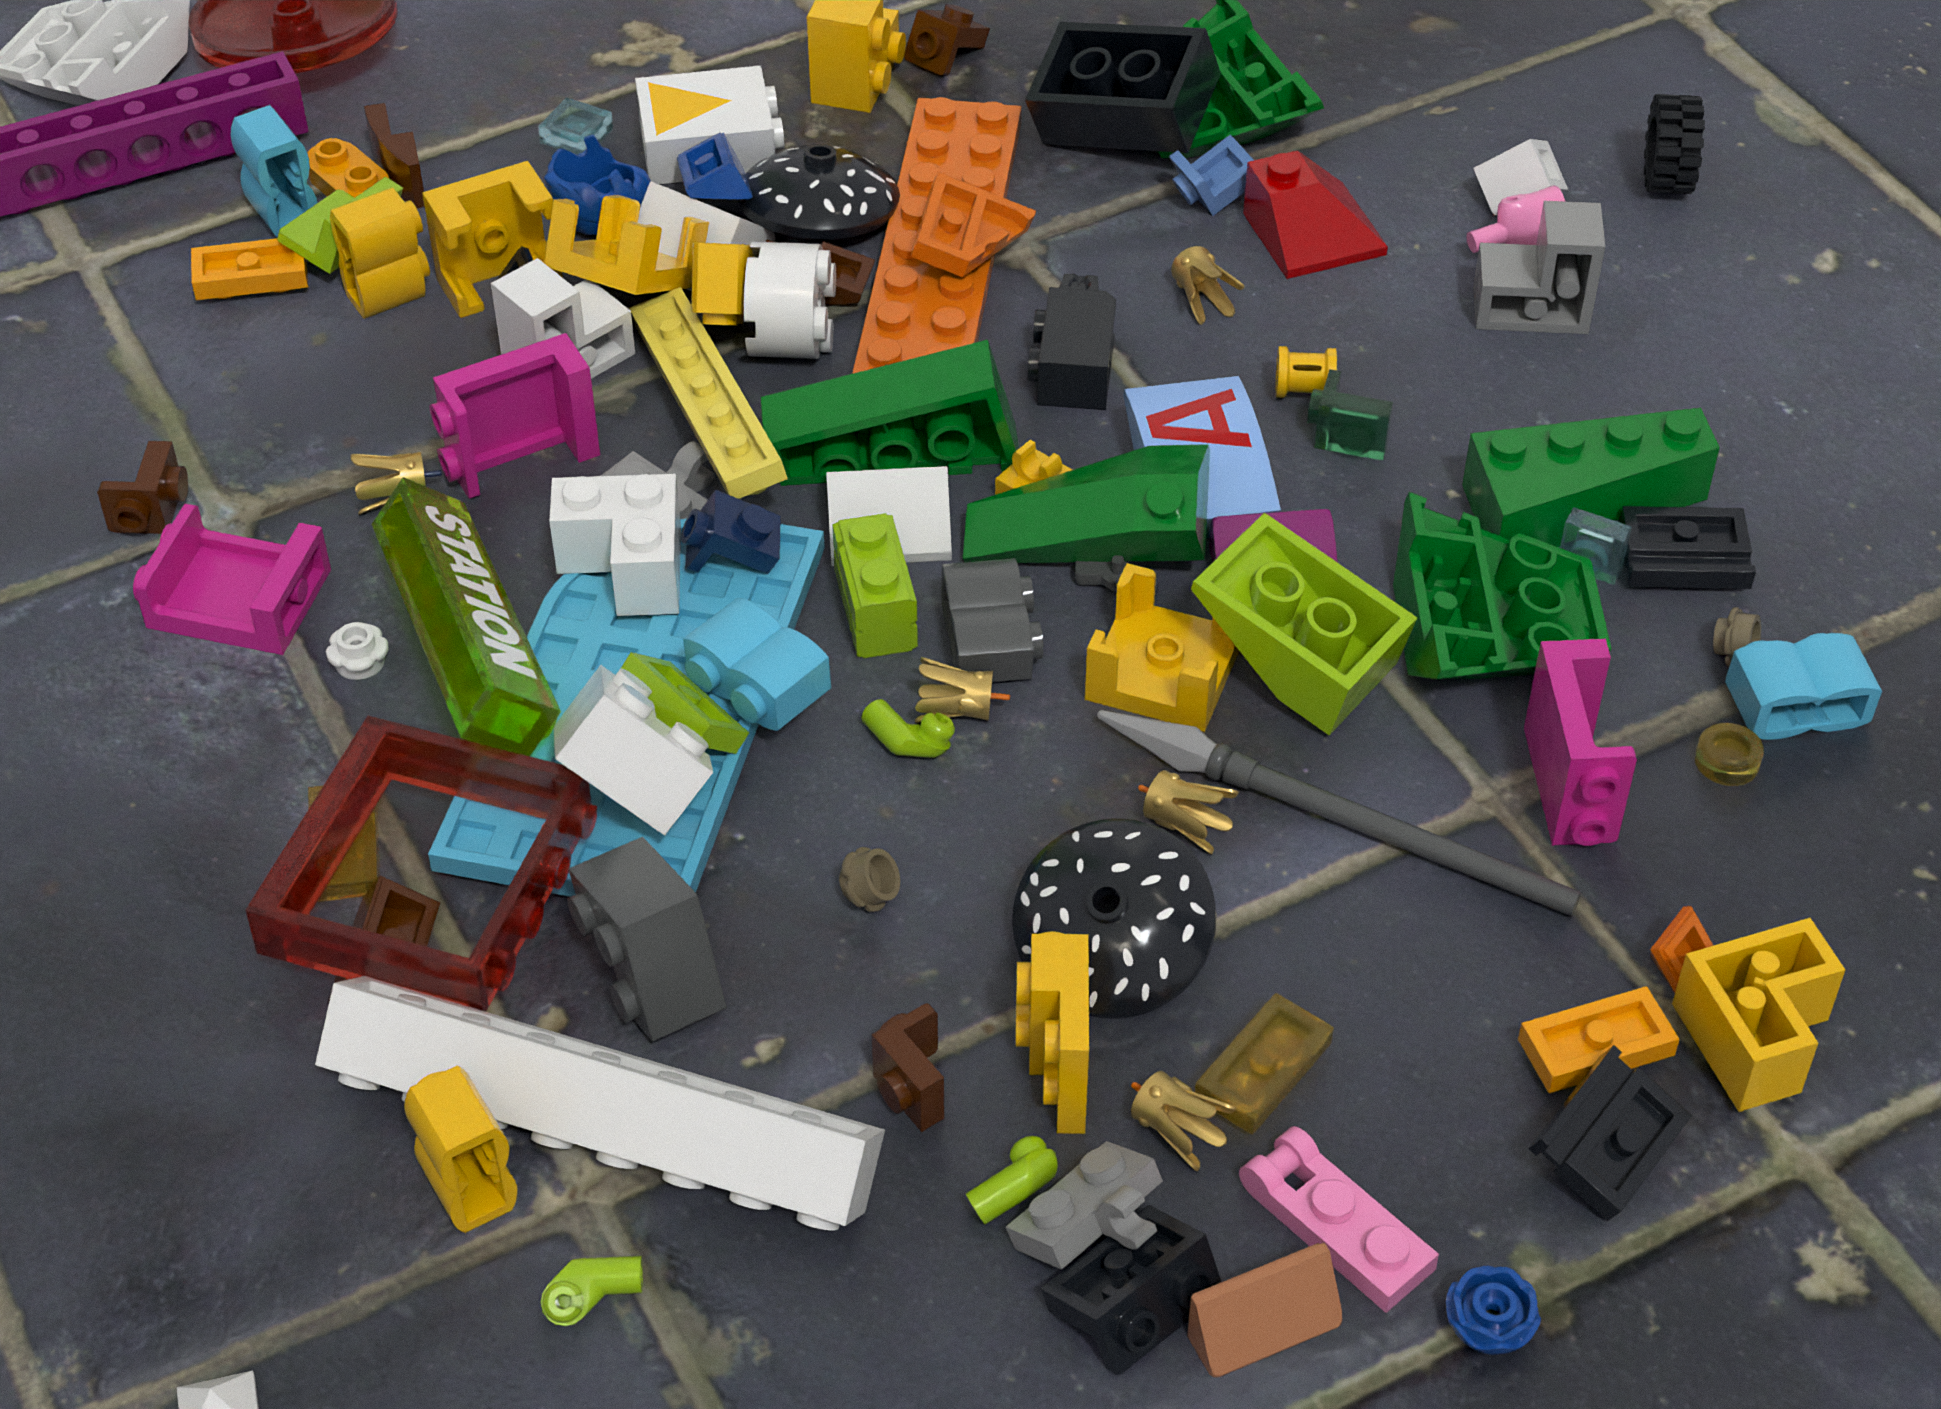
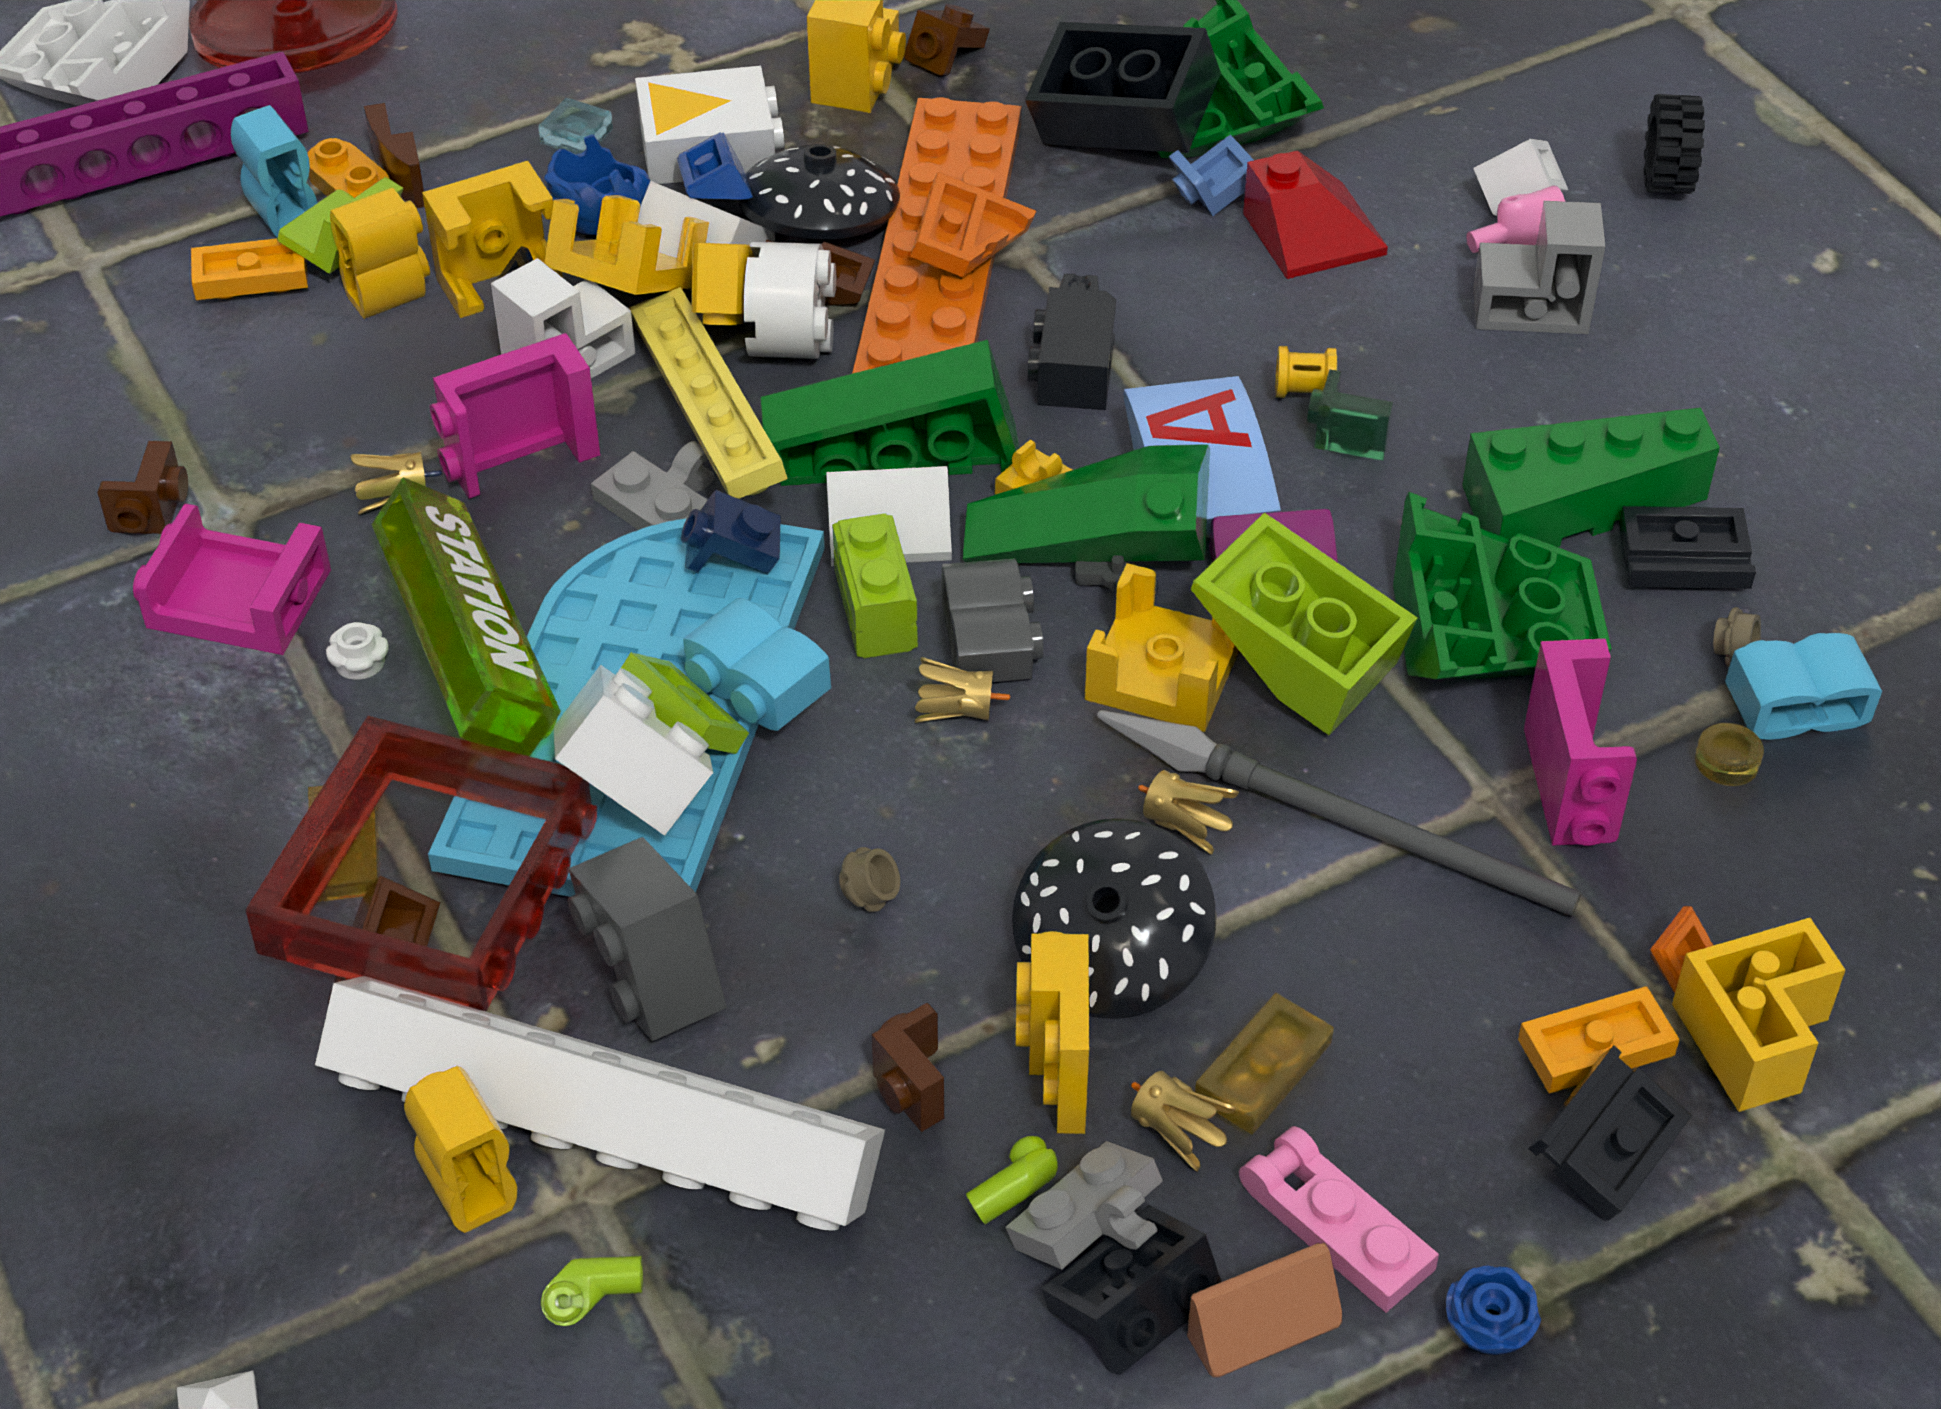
(624, 529): white brick -> none
(907, 739): lime arm -> none
(1197, 273): pearl gold piece -> none
(1598, 540): clear light blue plate -> none

